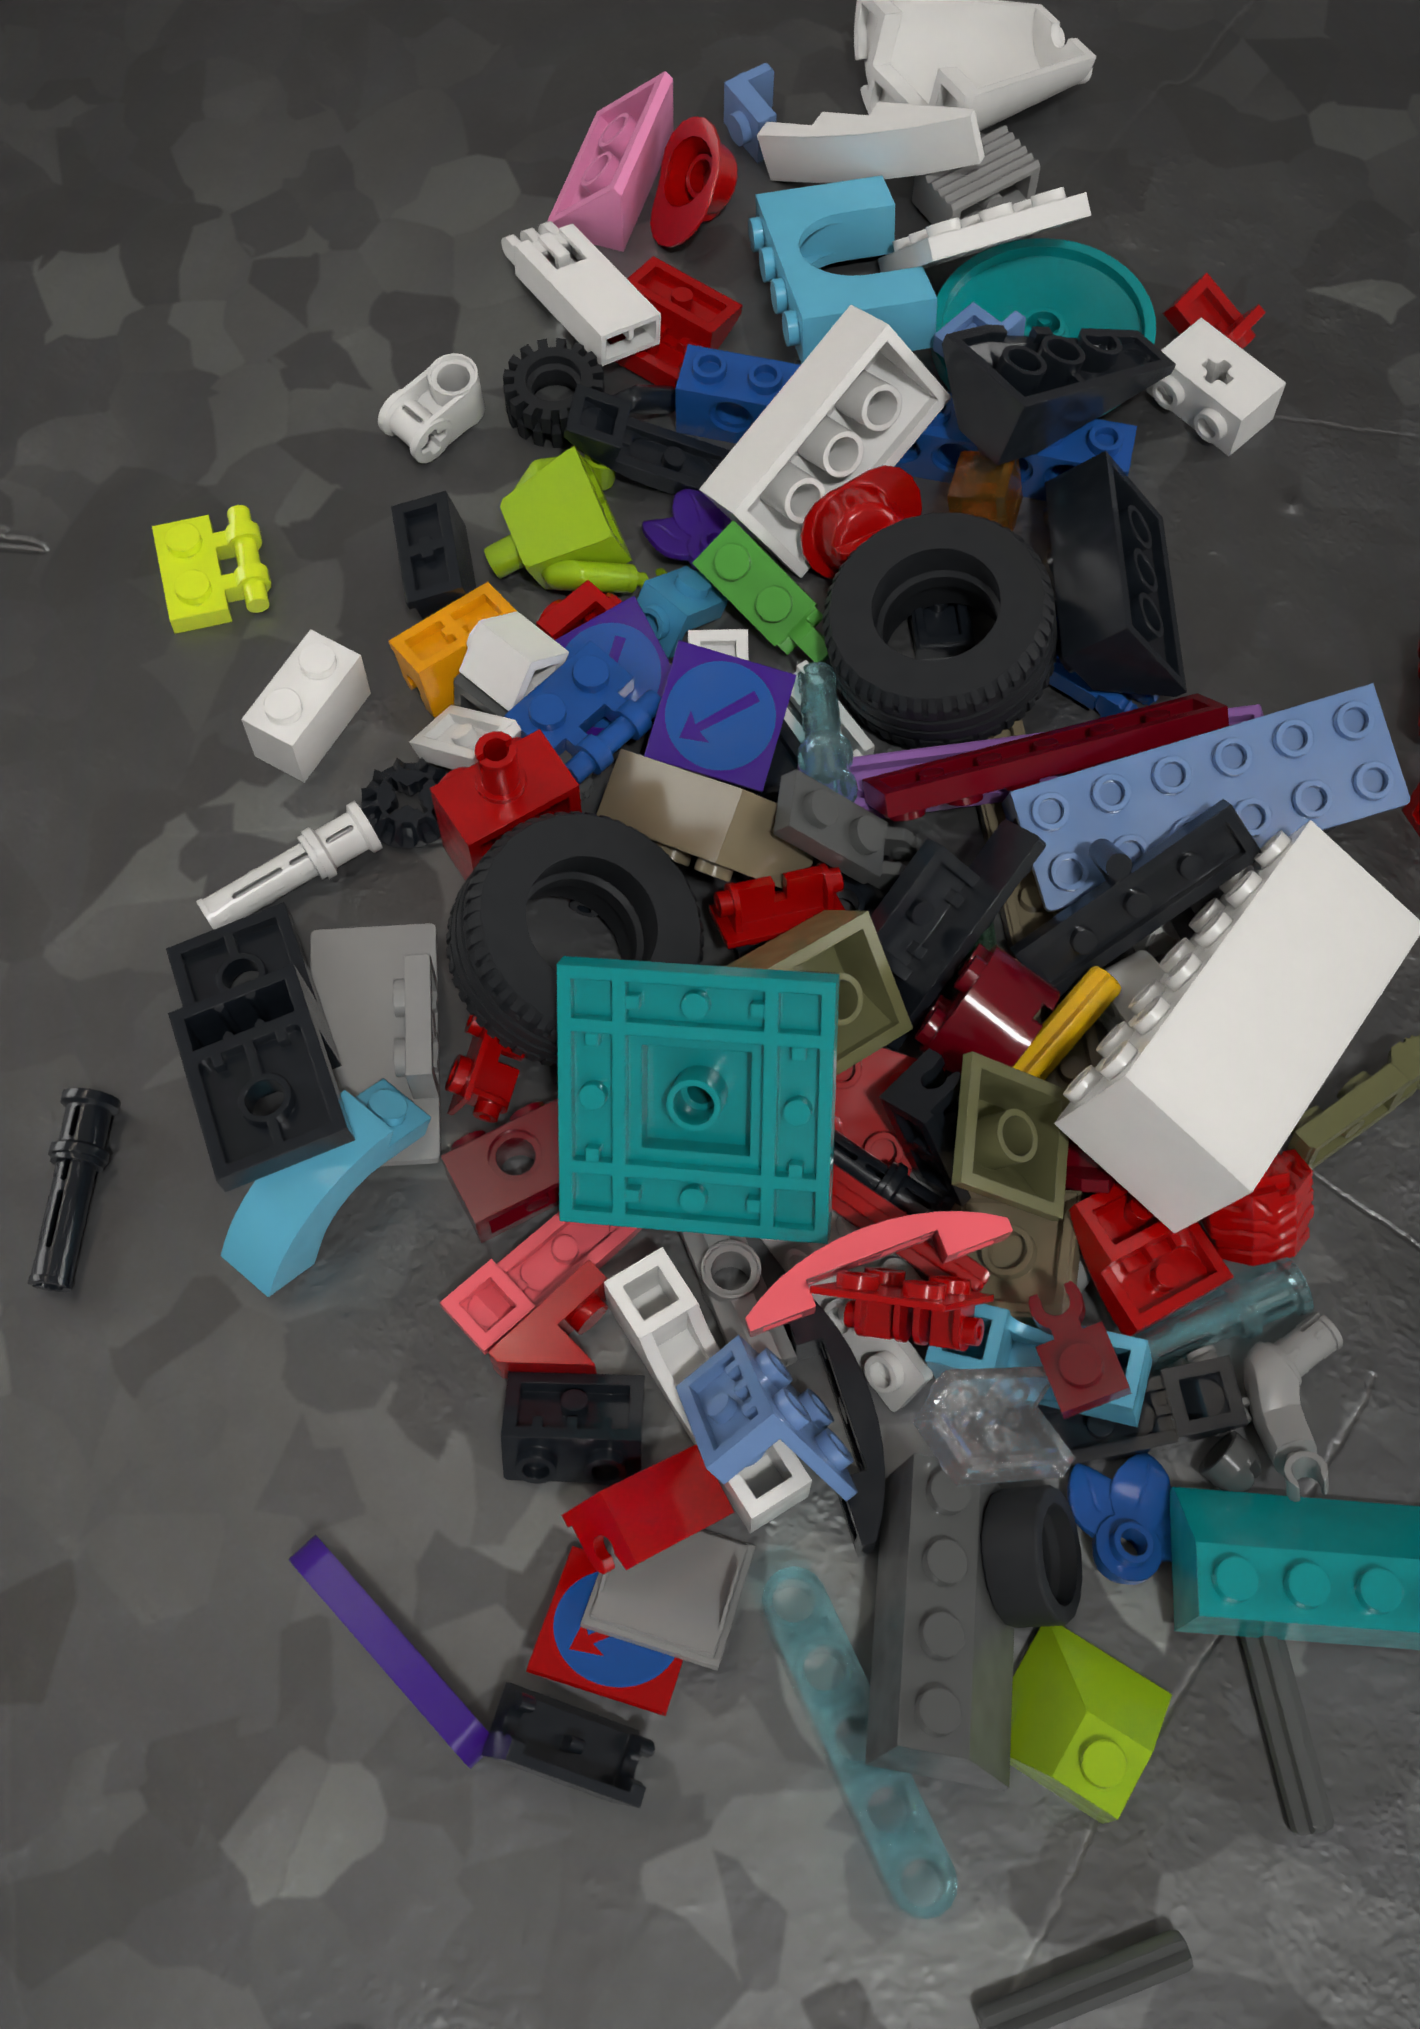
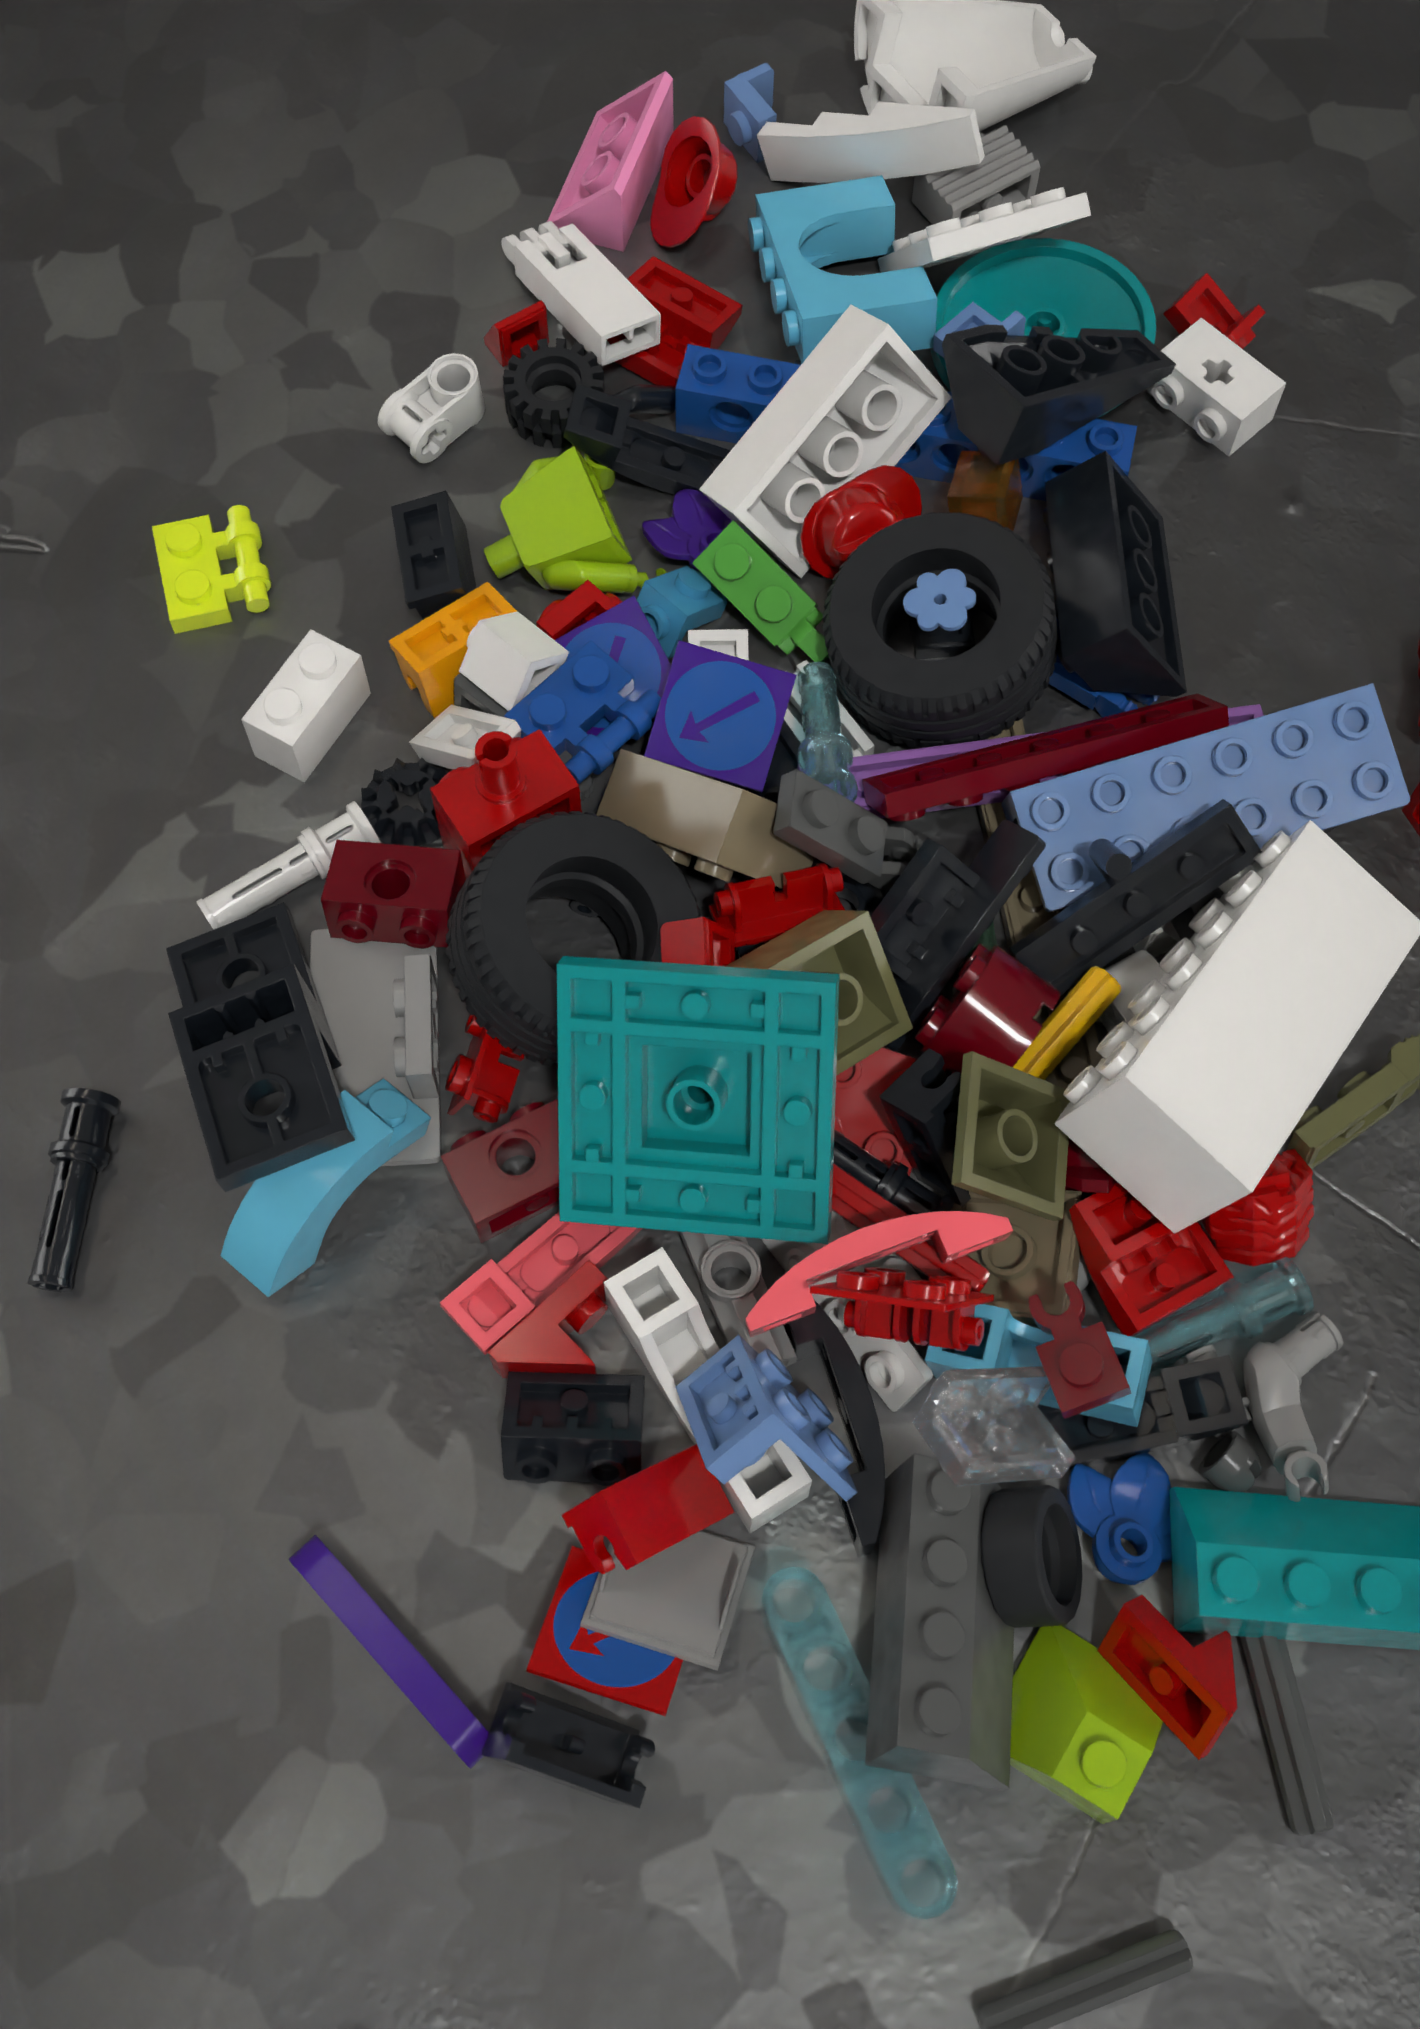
(391, 893): none -> dark red brick
(516, 331): none -> red slope
(697, 942): none -> red slope
(945, 589): none -> medium blue plant
(1181, 1683): none -> red slope

